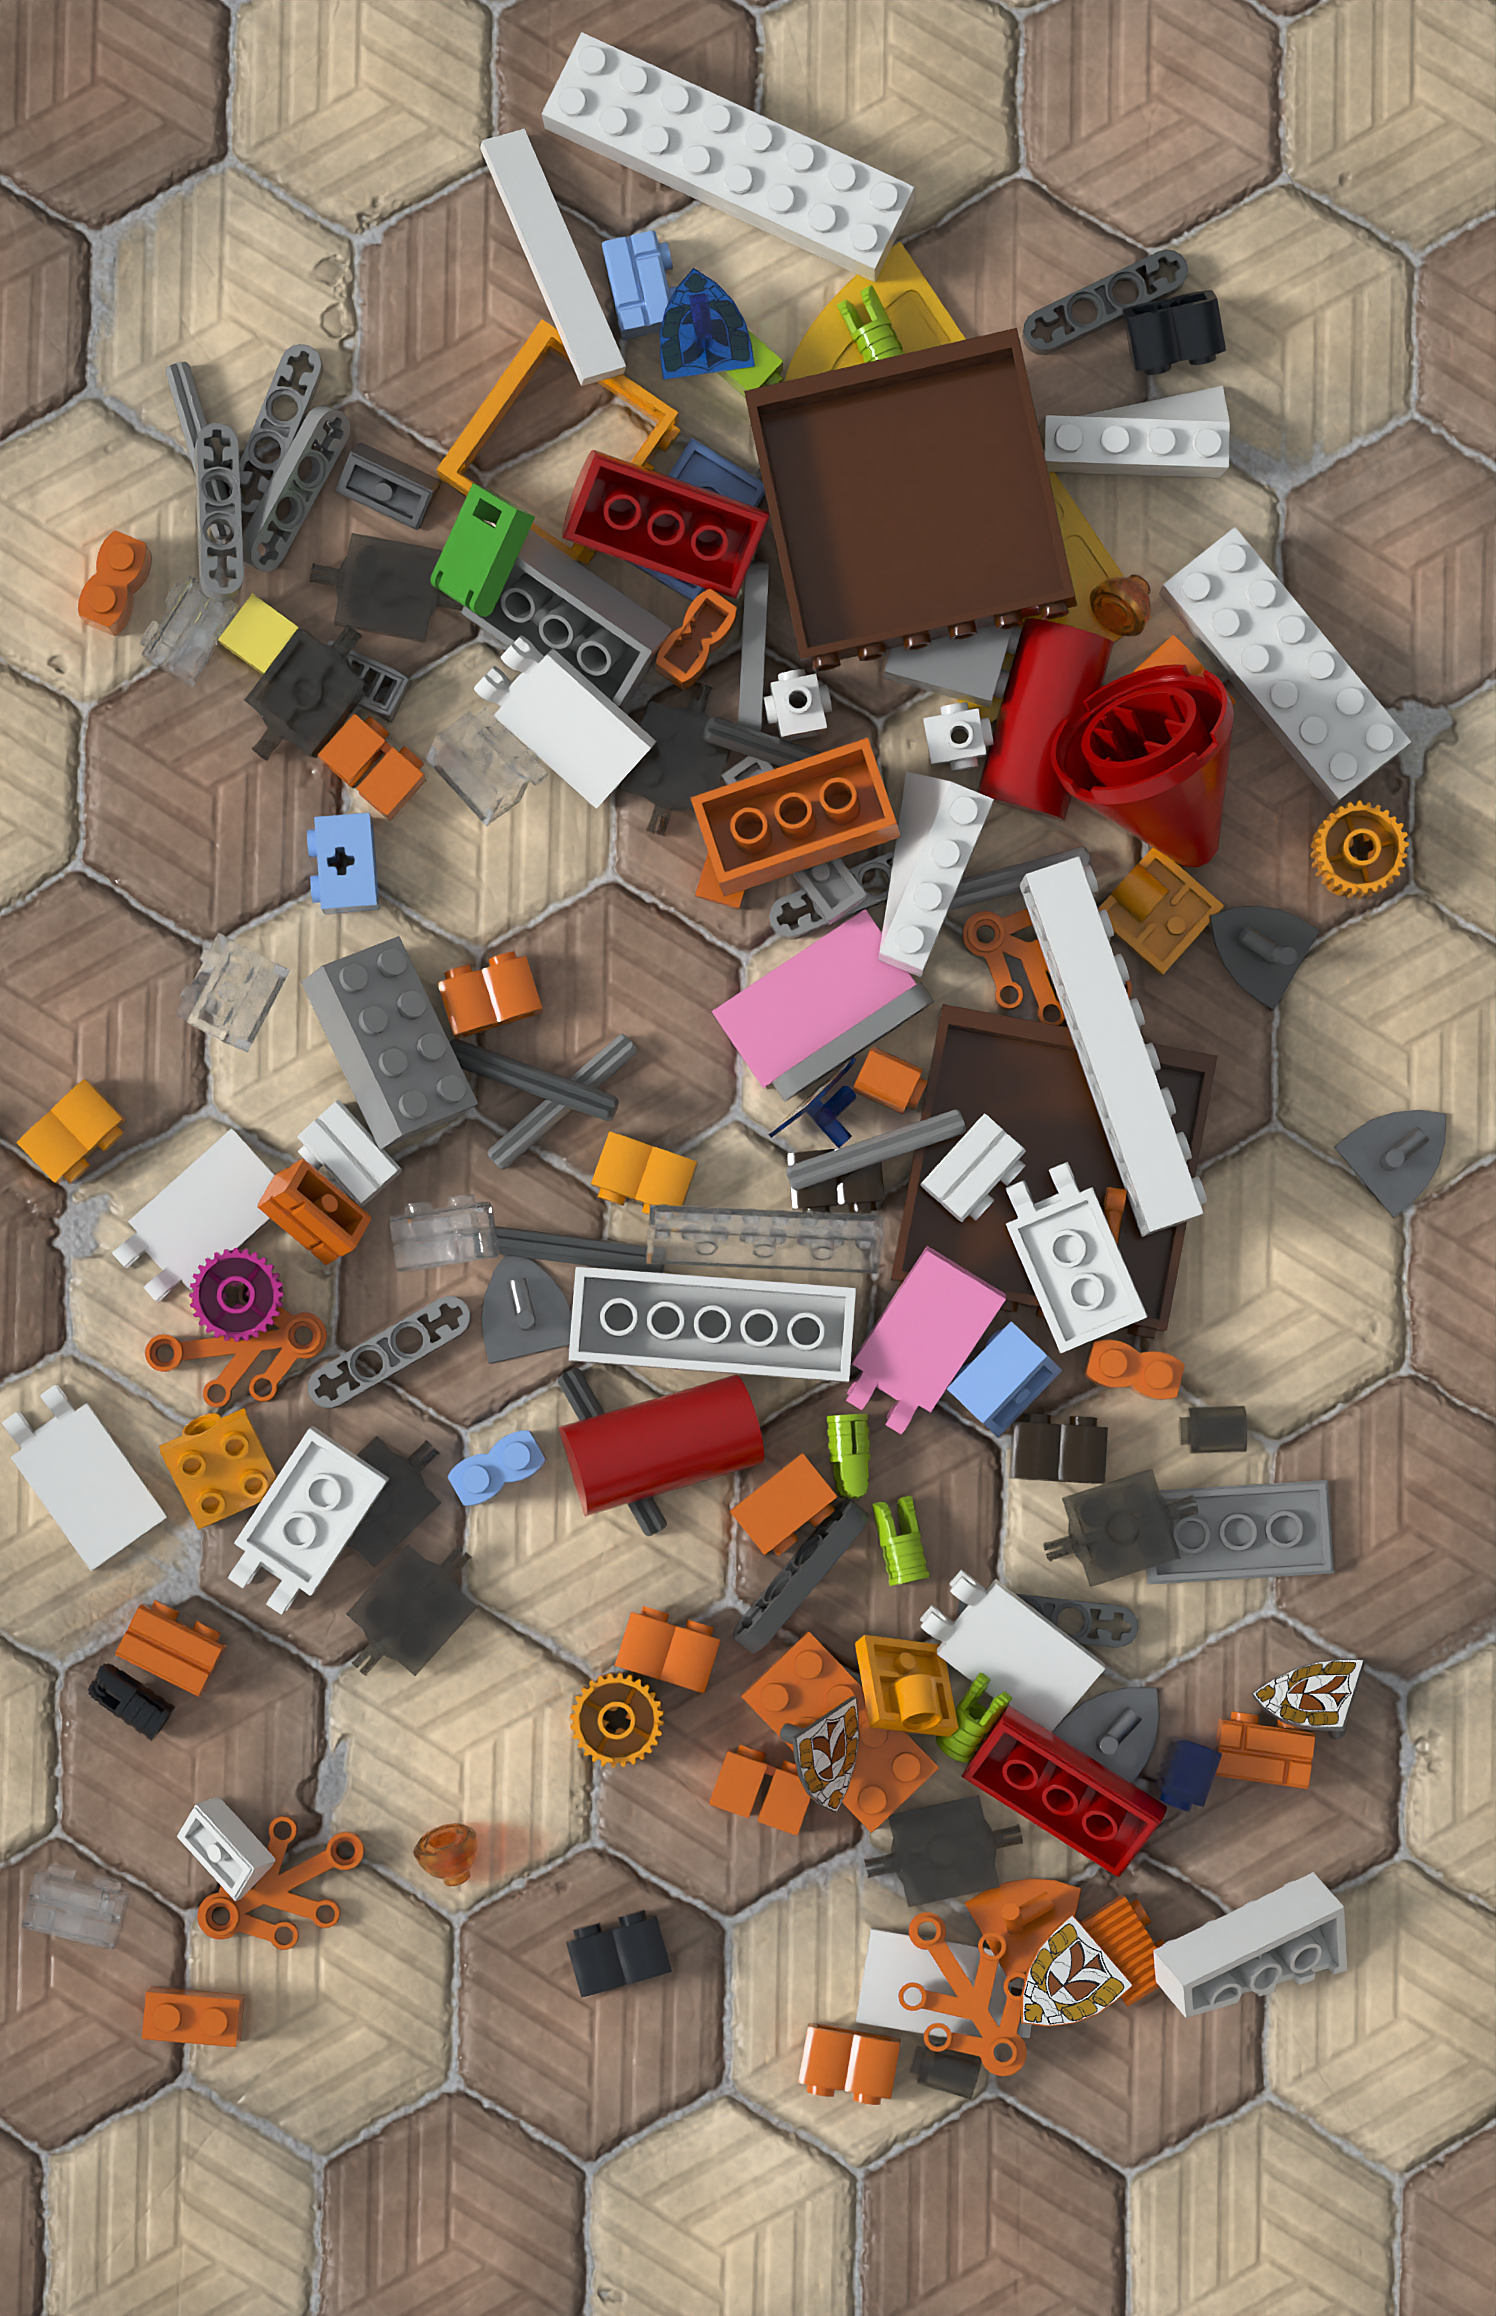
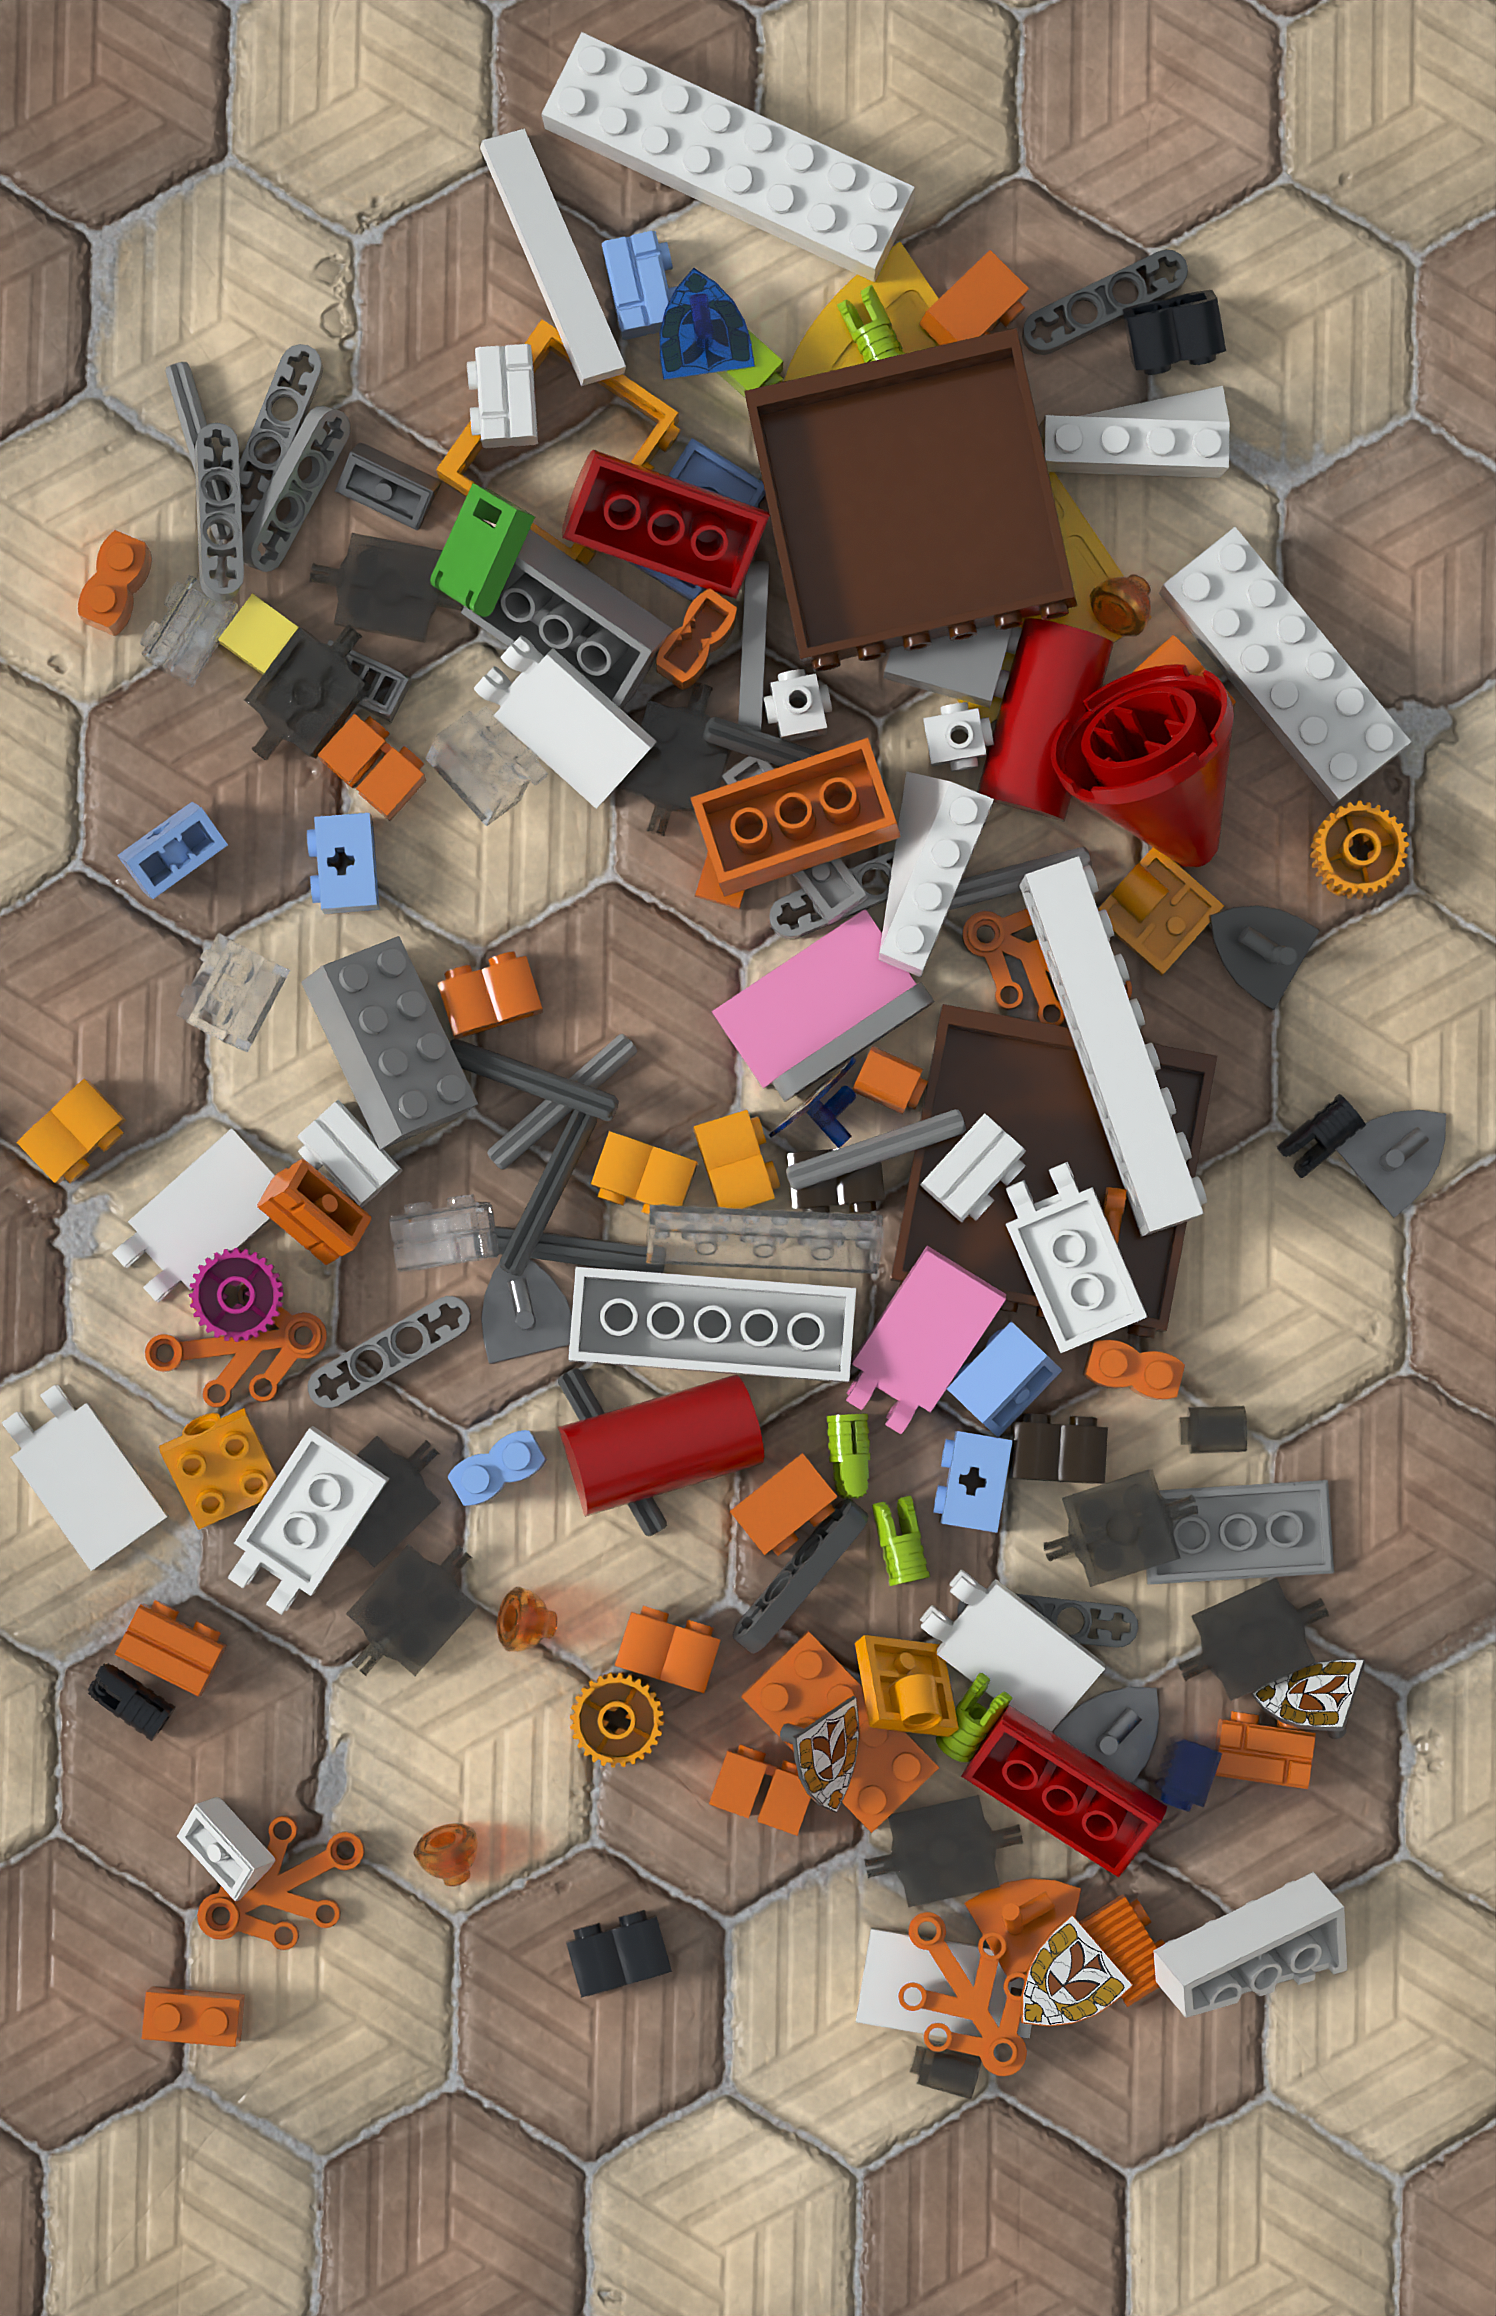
(76, 1907): clear brick -> none
(172, 850): none -> light blue brick
(504, 396): none -> white brick
(524, 1620): none -> clear orange brick
(547, 1193): none -> dark grey axle
(735, 1161): none -> light orange brick
(849, 2062): orange brick -> none
(976, 303): none -> orange brick
(991, 1459): none -> light blue brick
(1252, 1639): none -> clear smoke plate
(1329, 1129): none -> black hinge

